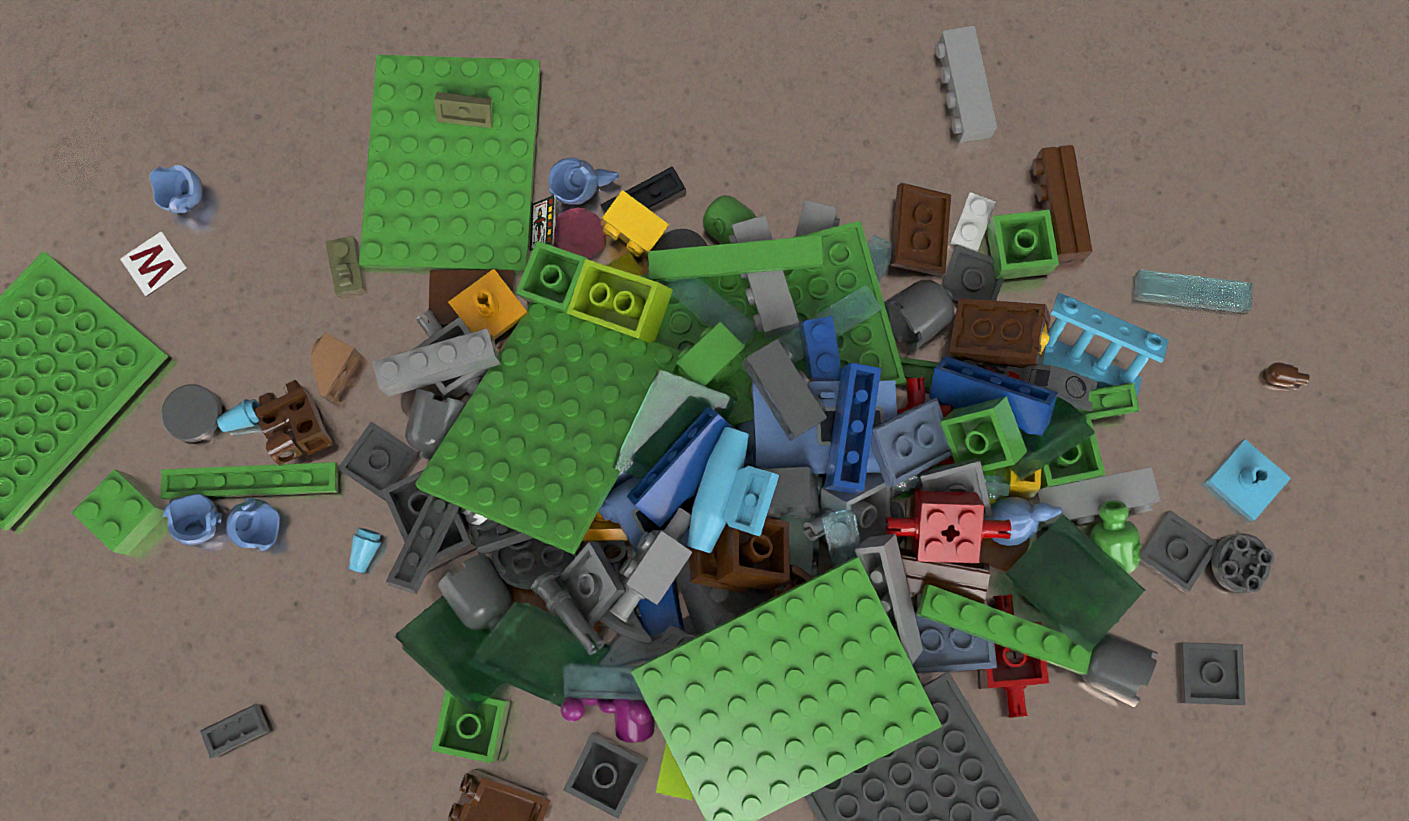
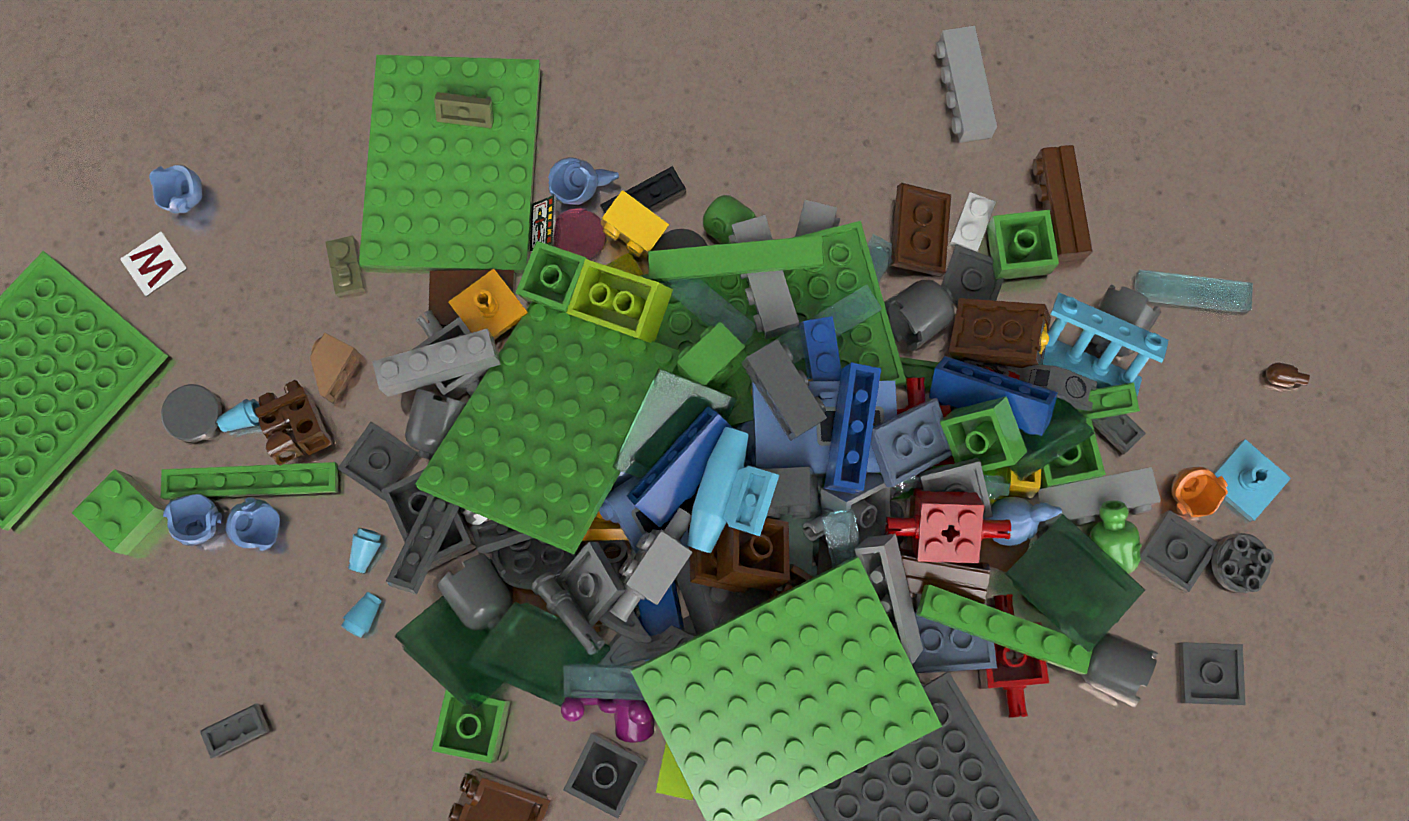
(361, 615): none -> medium azure cone
(1119, 431): none -> dark grey plate
(1129, 307): none -> dark grey cylinder
(1198, 491): none -> orange cap

